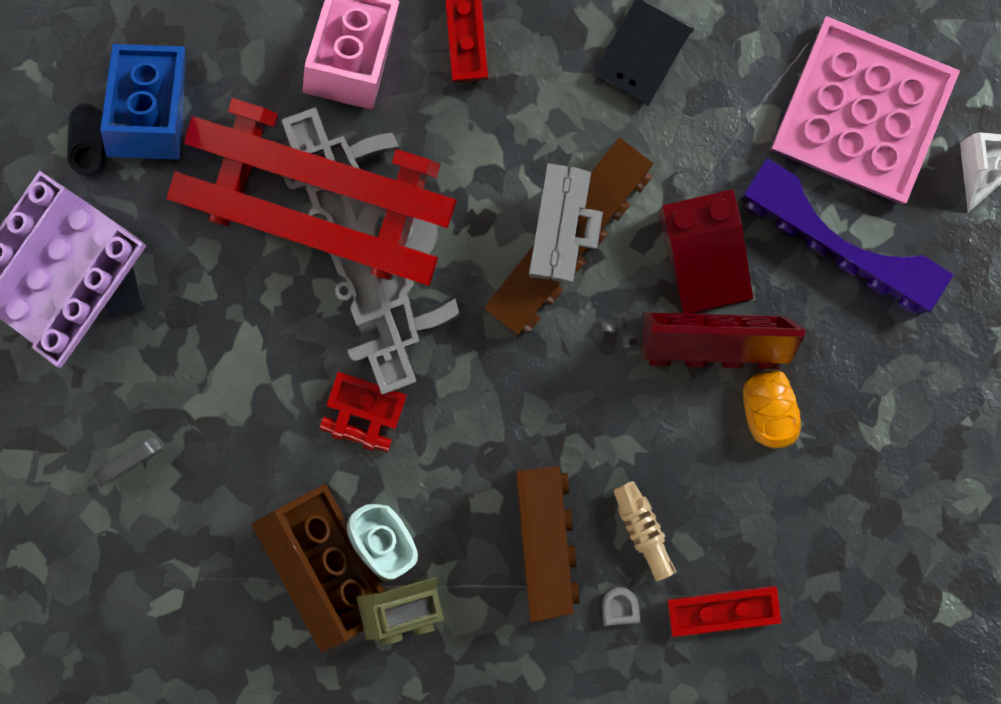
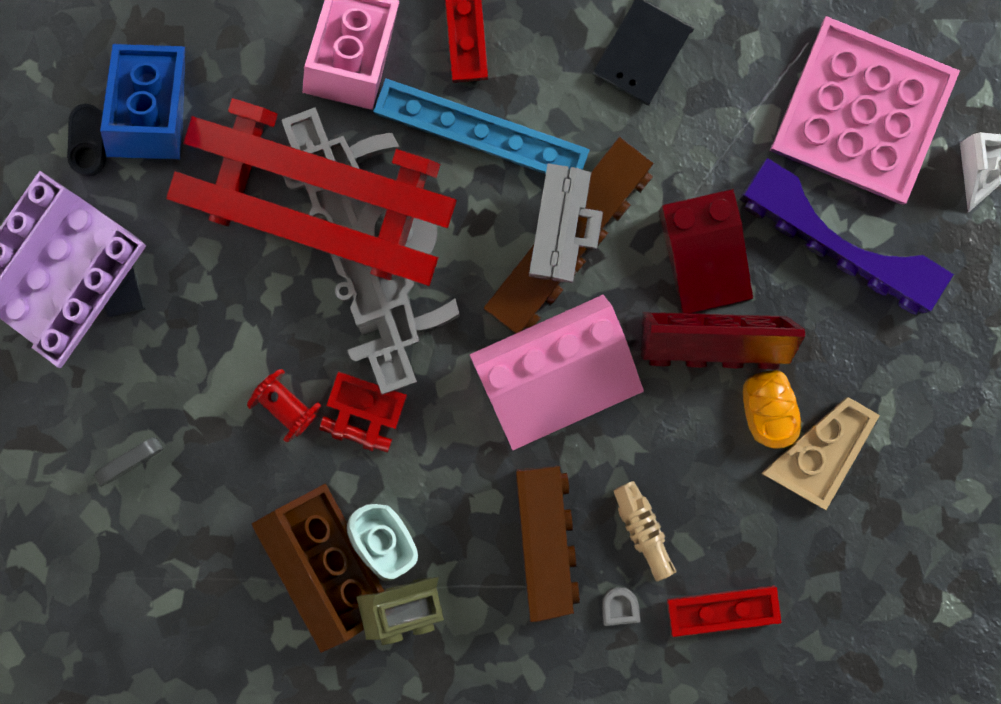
(287, 408): none -> red hose
(476, 129): none -> dark azure plate
(558, 371): none -> bright pink slope
(824, 454): none -> tan wing

